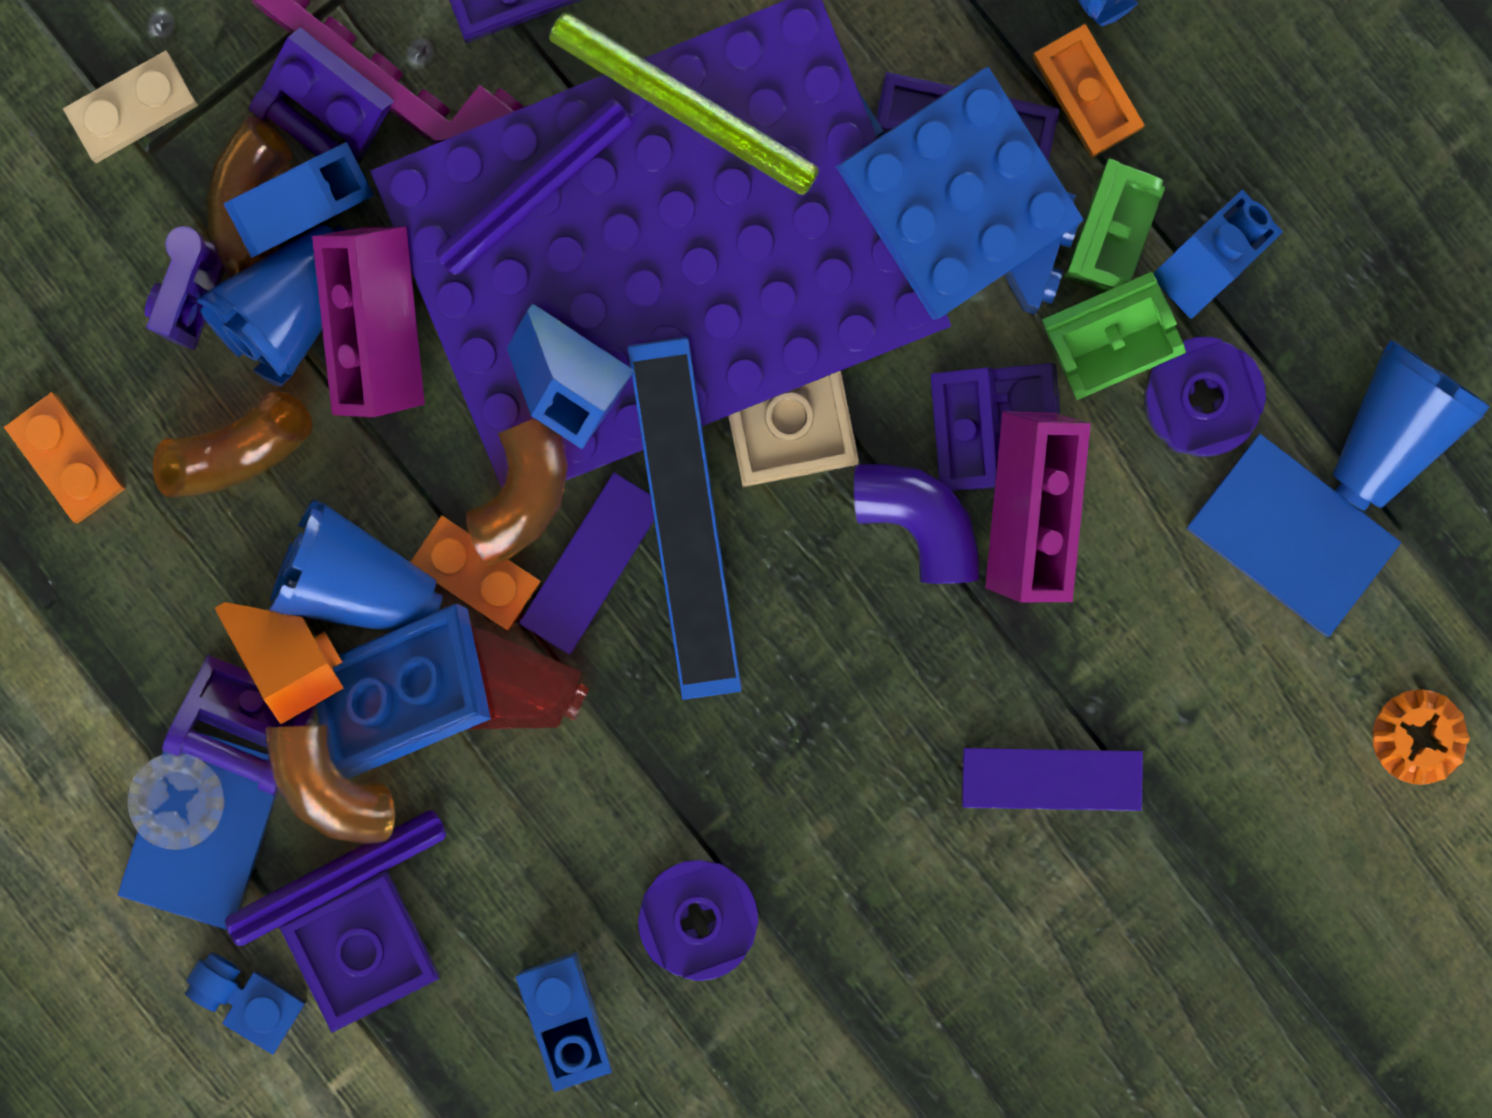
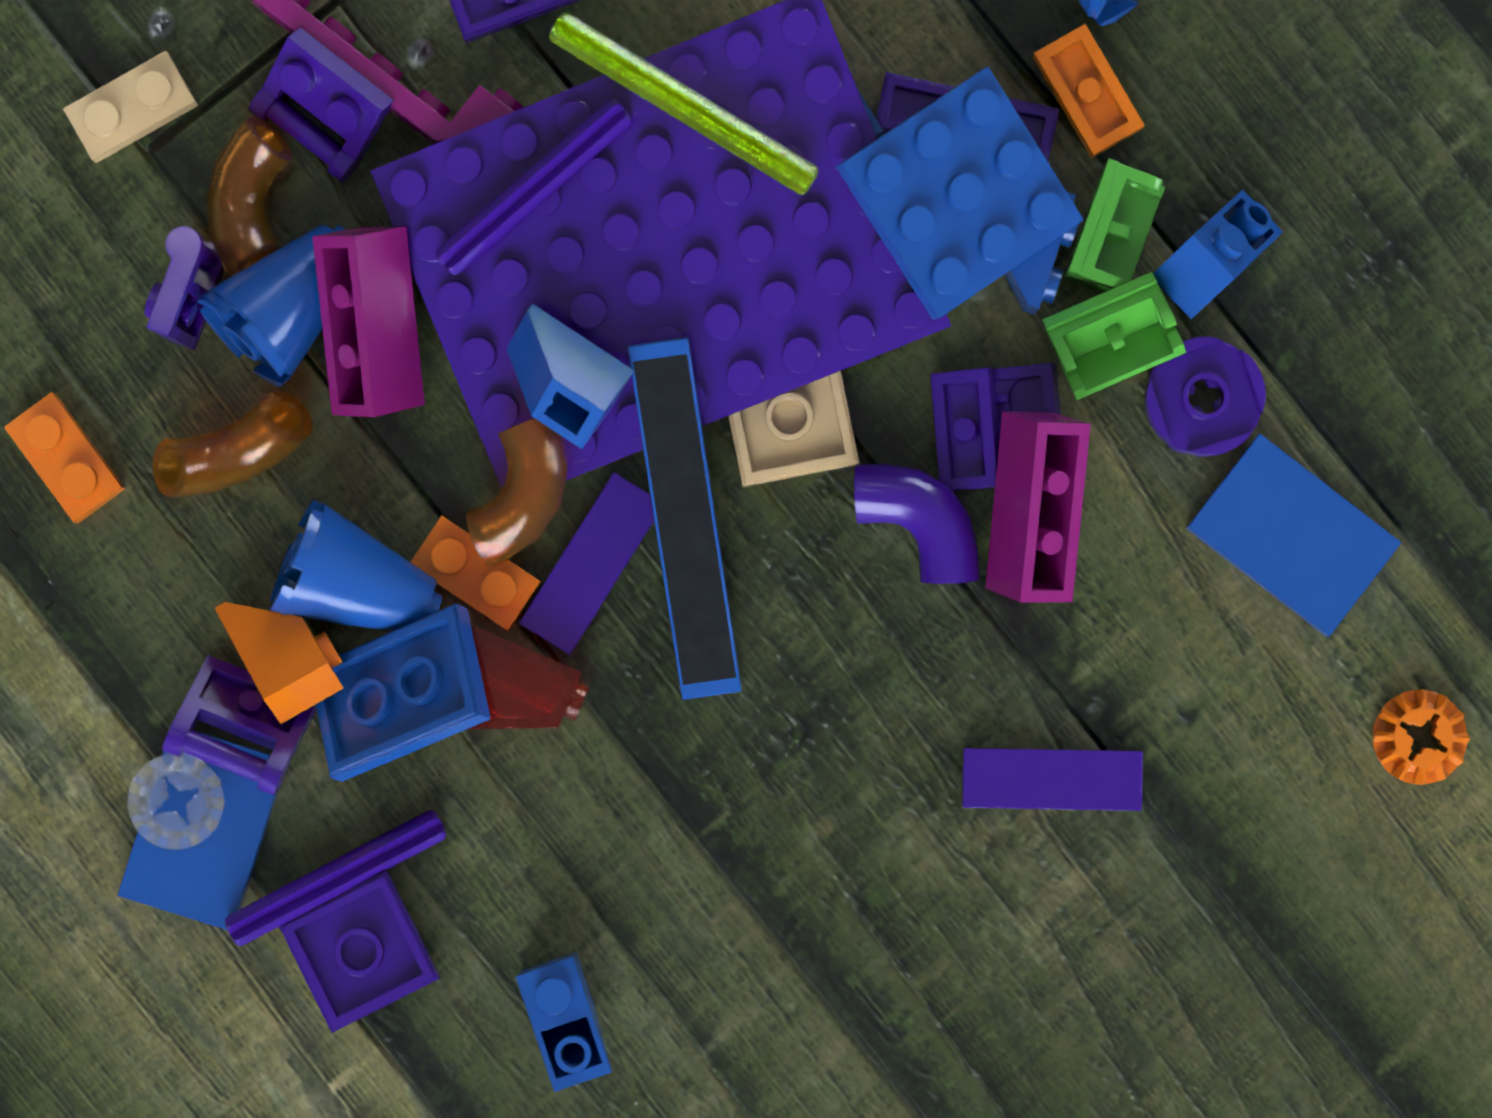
(259, 1011): blue plate -> none
(298, 199): blue slope -> none
(320, 793): clear orange cylinder -> none
(682, 950): dark purple plate -> none
(1402, 427): blue cone -> none

